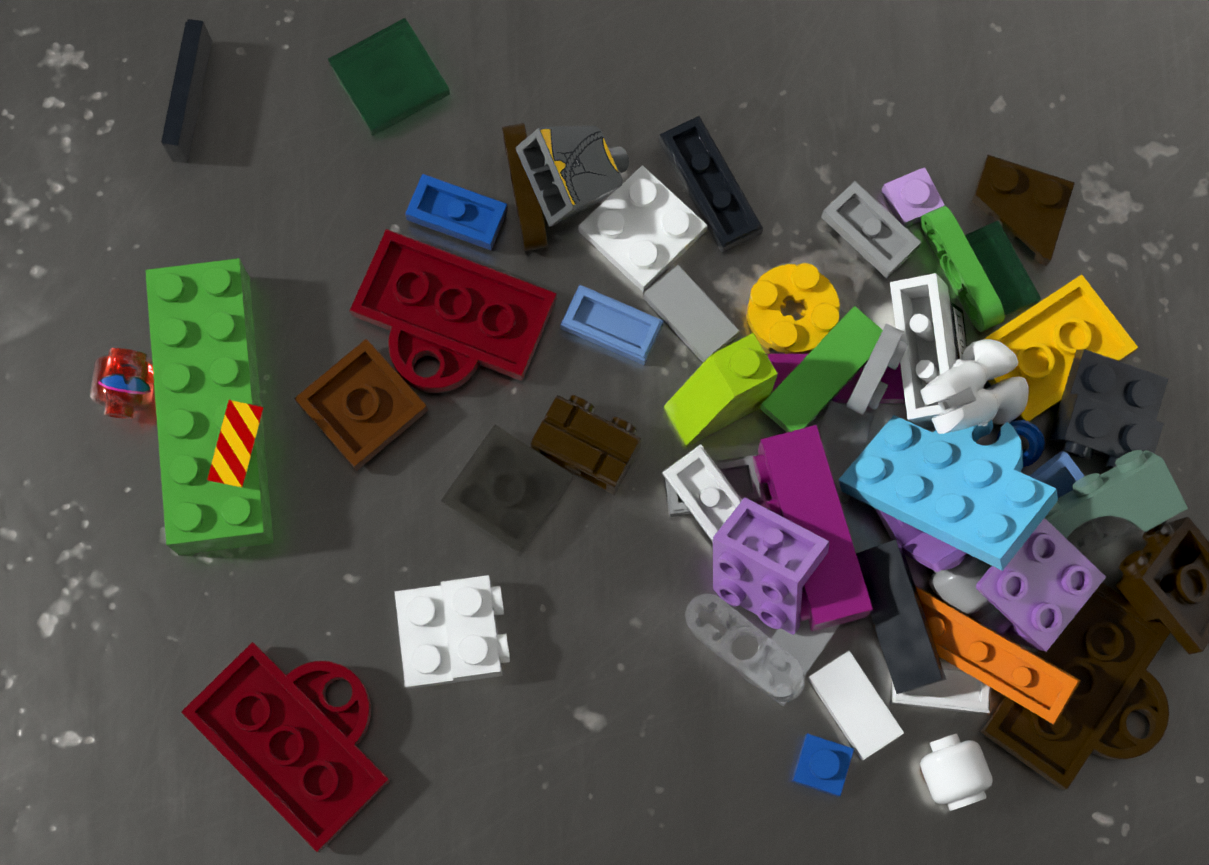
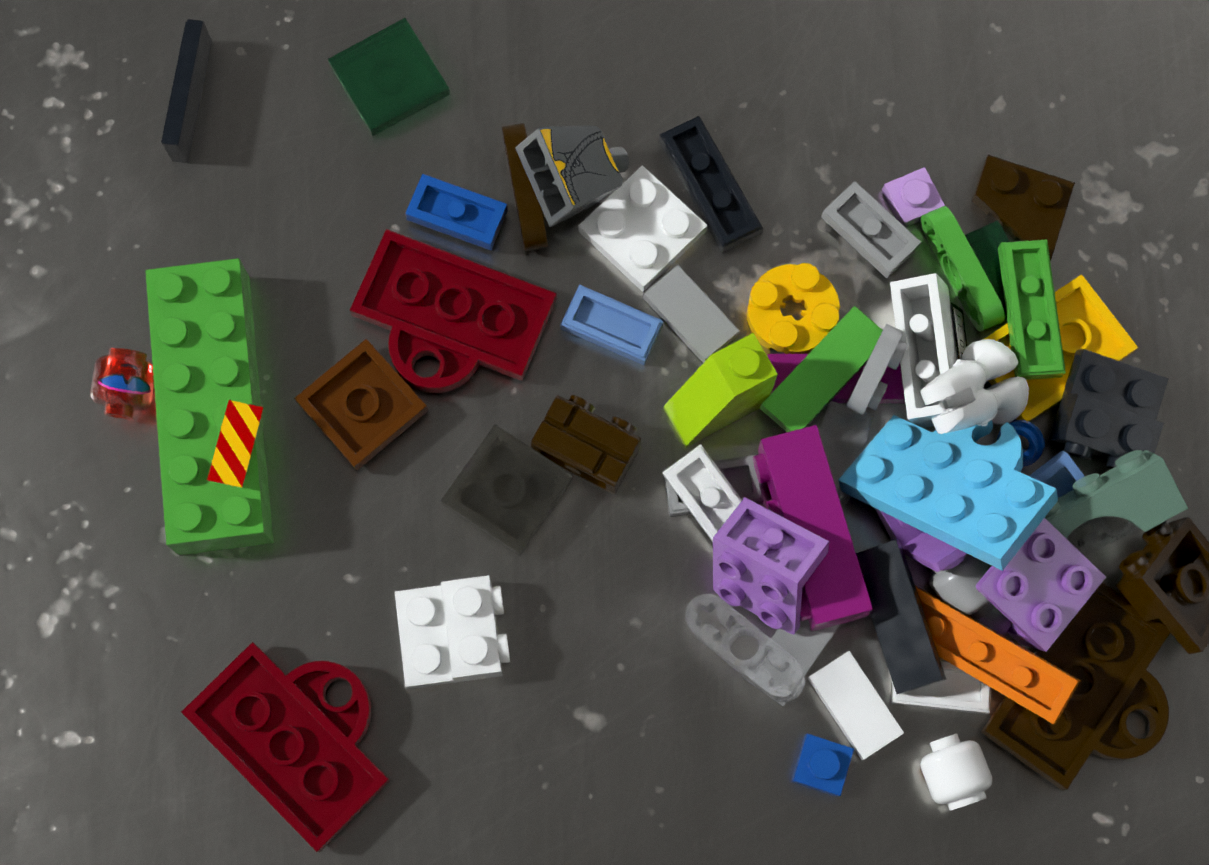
(1031, 309): none -> bright green tile

